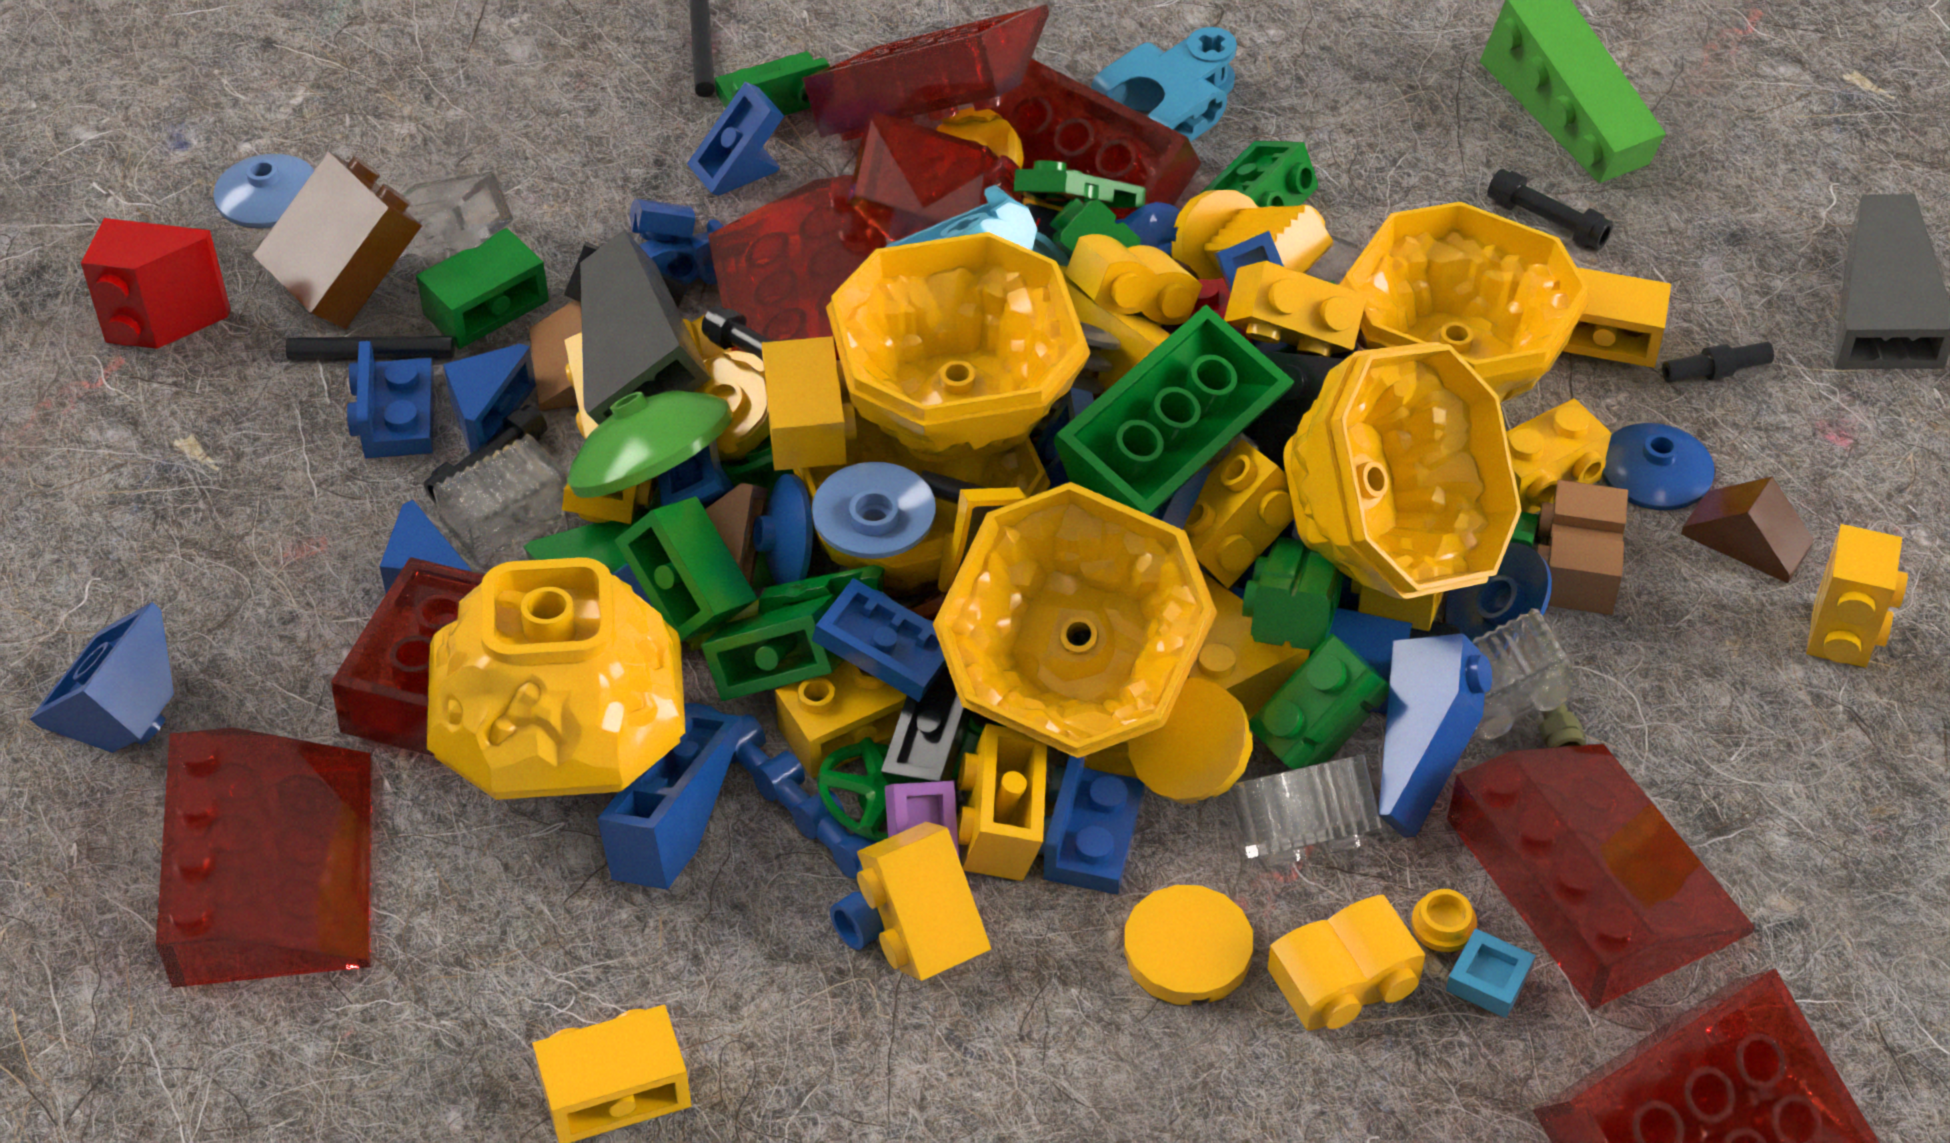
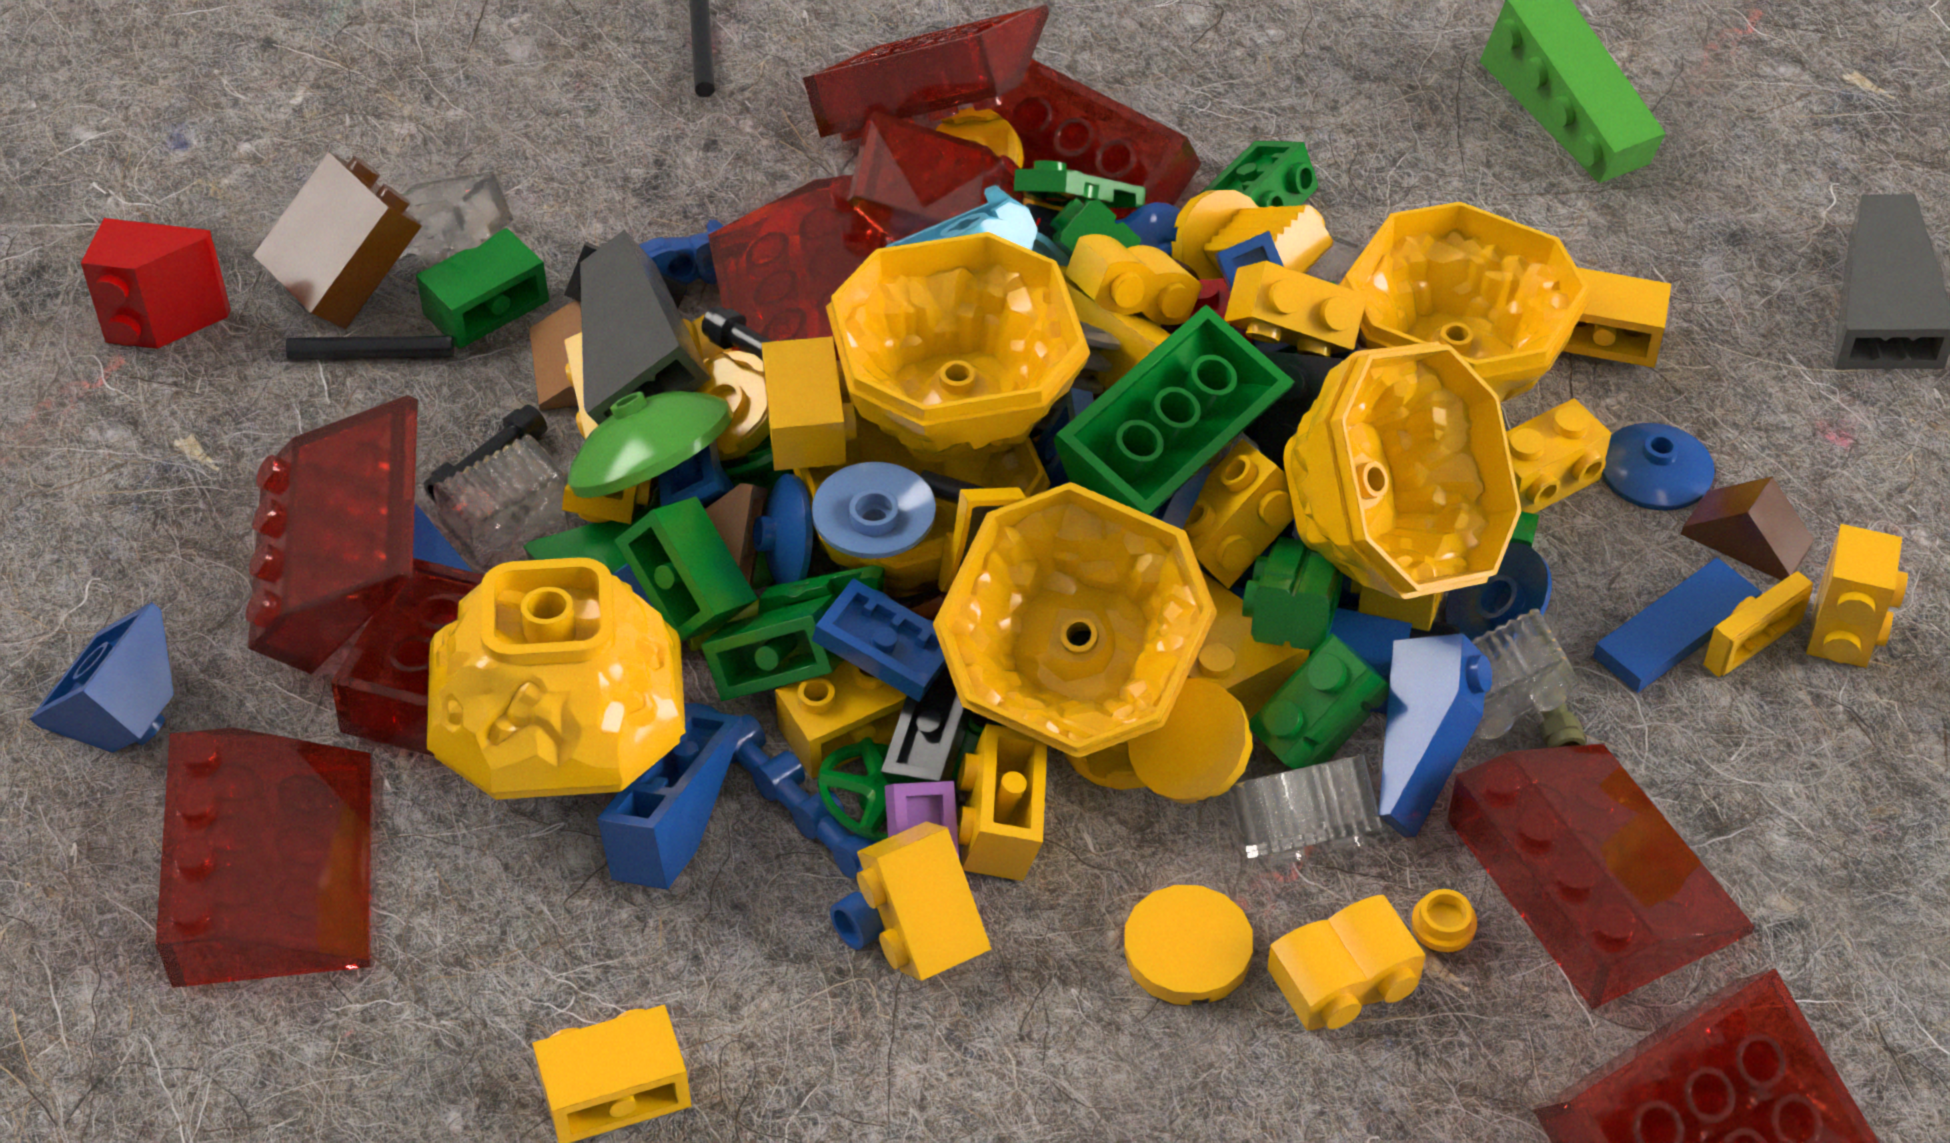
(260, 189): medium blue dish -> none
(332, 533): none -> clear red slope
(392, 404): blue bracket -> none
(488, 389): blue slope -> none
(661, 220): blue slope -> none
(734, 146): blue slope -> none
(778, 79): green bracket -> none
(1090, 826): blue bracket -> none
(1179, 86): dark azure piece -> none
(1490, 973): dark azure plate -> none
(1584, 545): medium nougat brick -> none
(1588, 228): black bar -> none
(1673, 625): none -> blue tile
(1718, 362): black bar -> none
(1758, 623): none -> yellow plate

